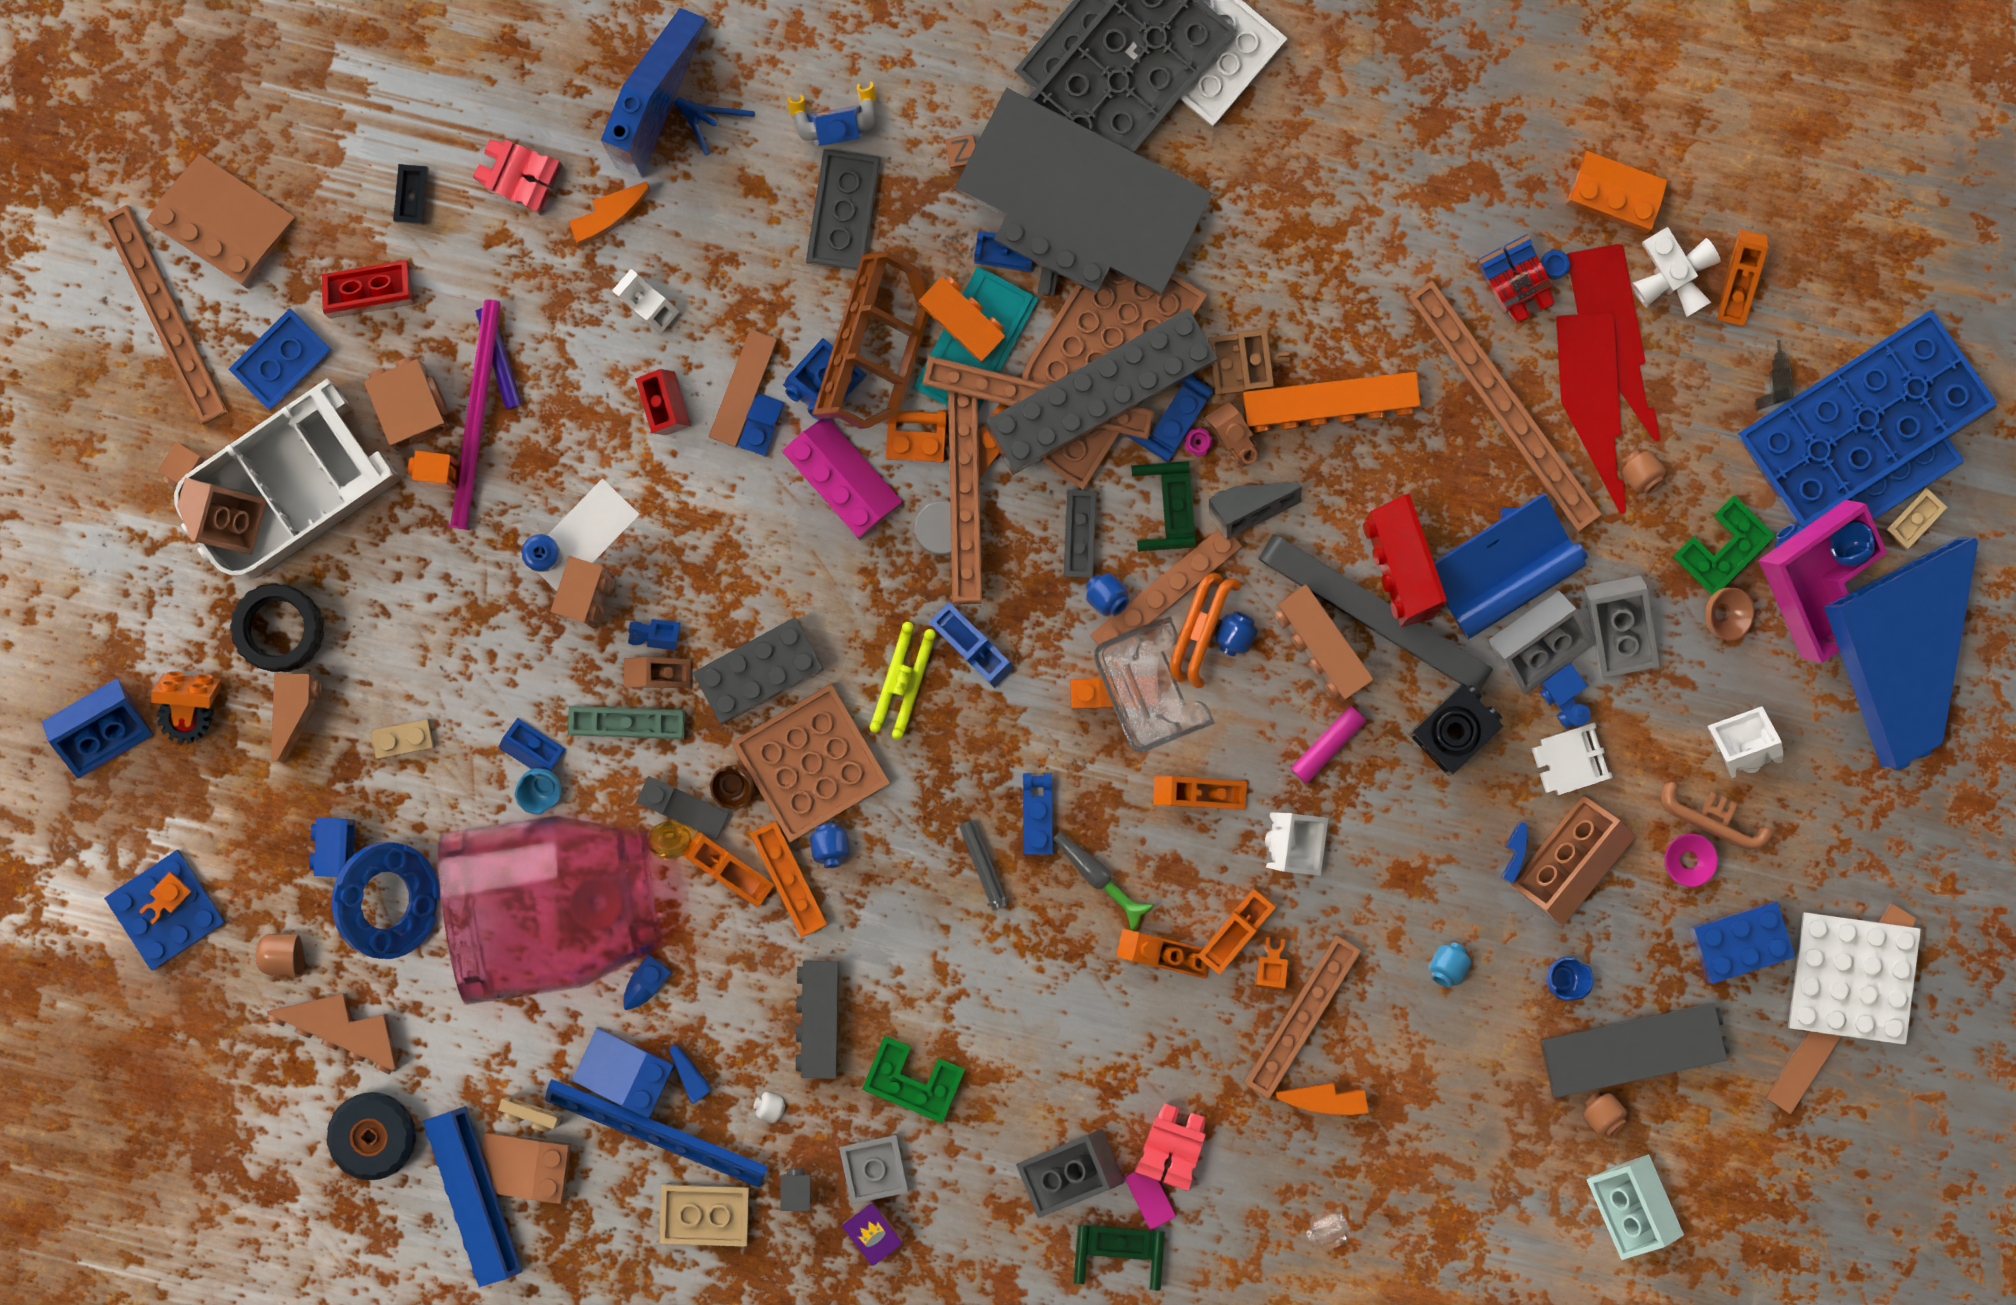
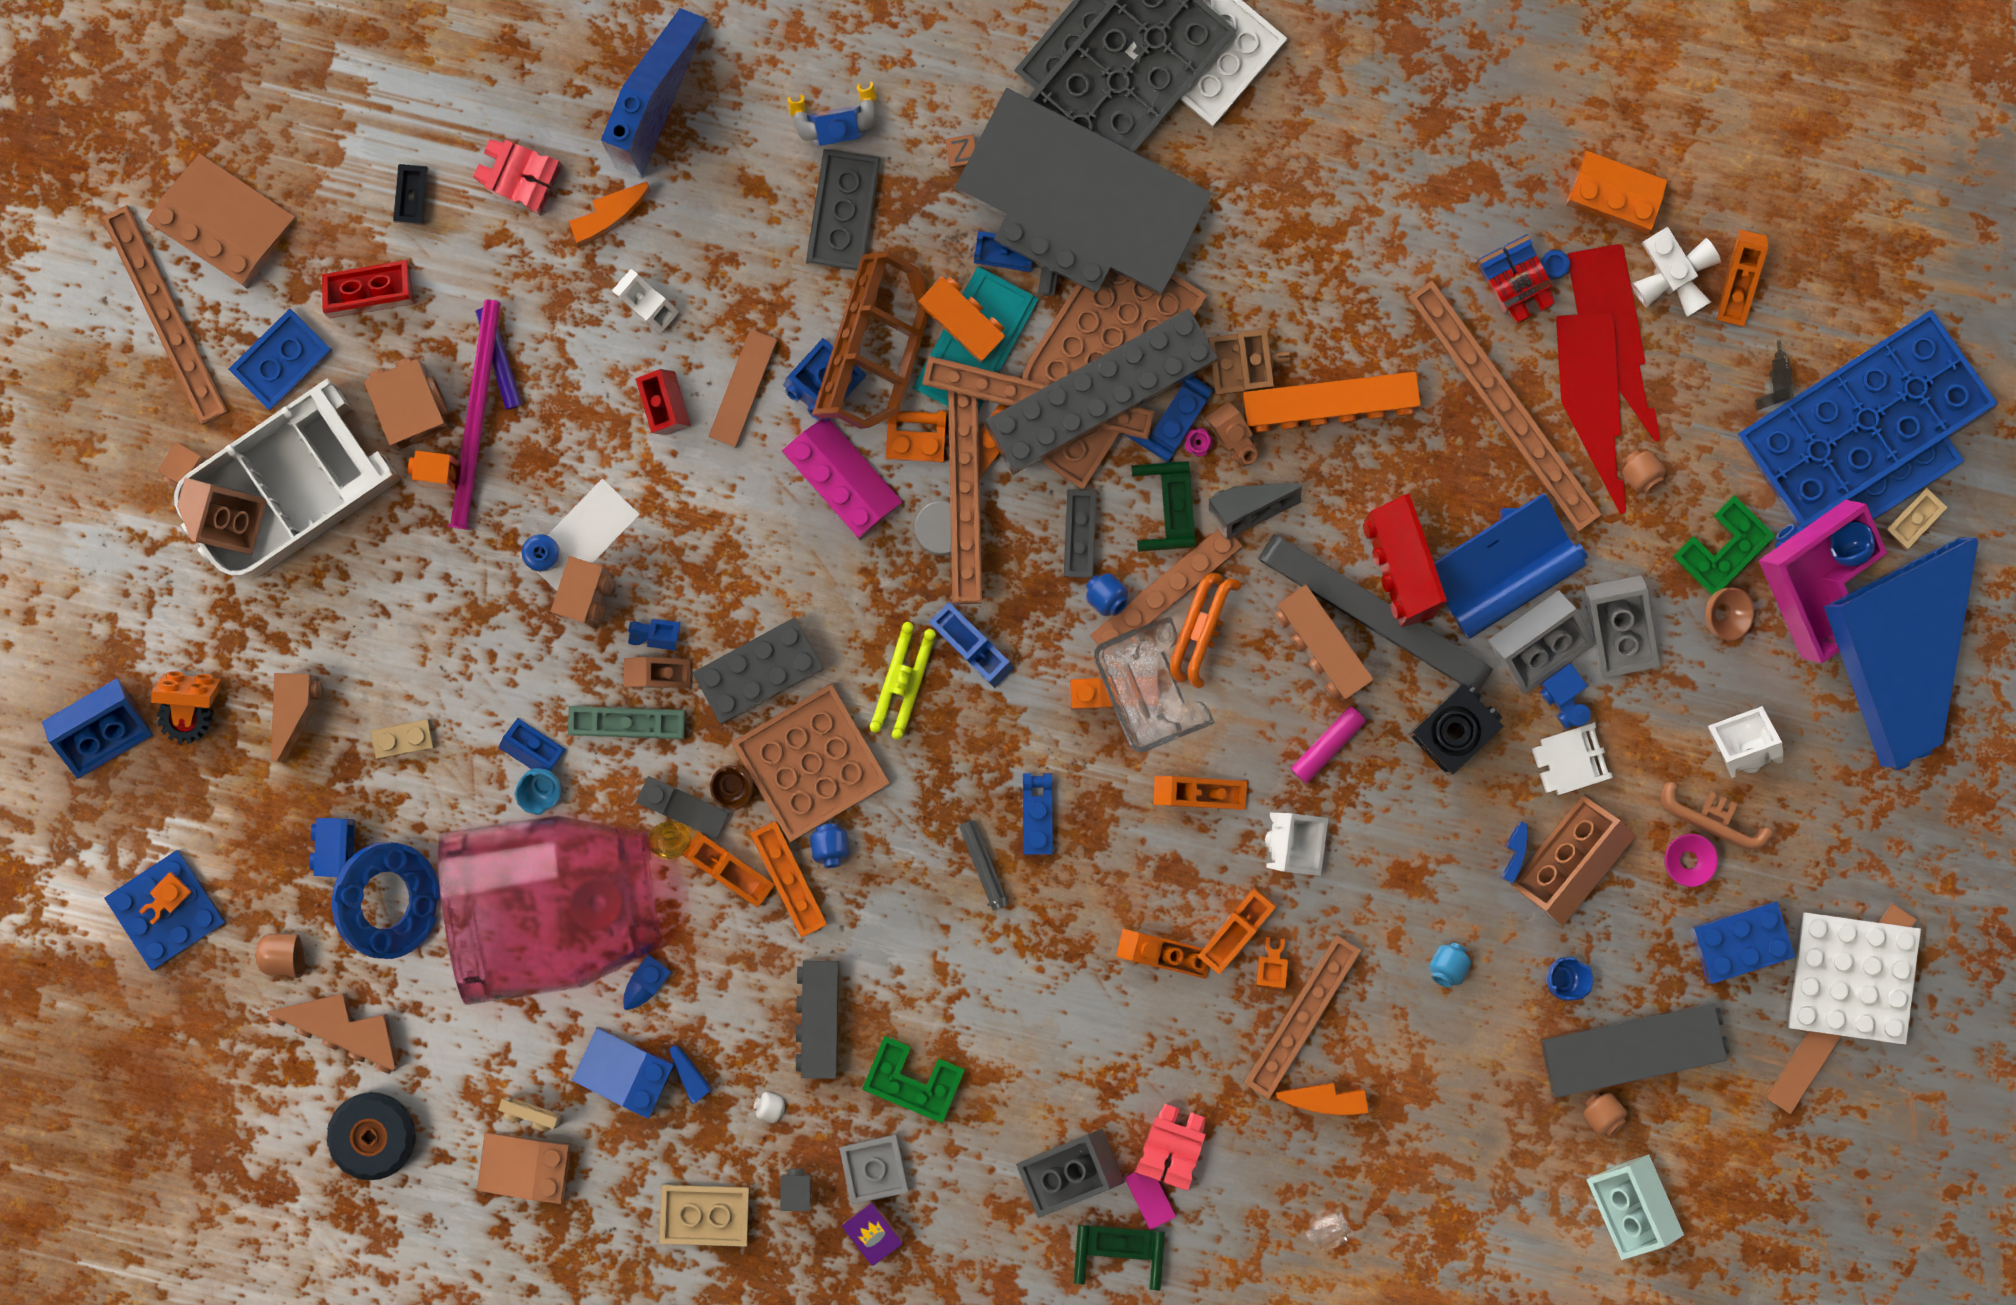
(244, 614): black tyre -> none
(472, 1197): blue brick -> none
(655, 1133): blue tile -> none
(696, 113): blue plant -> none
(760, 424): blue slope -> none
(1100, 878): dark grey piece -> none
(1236, 633): blue head -> none

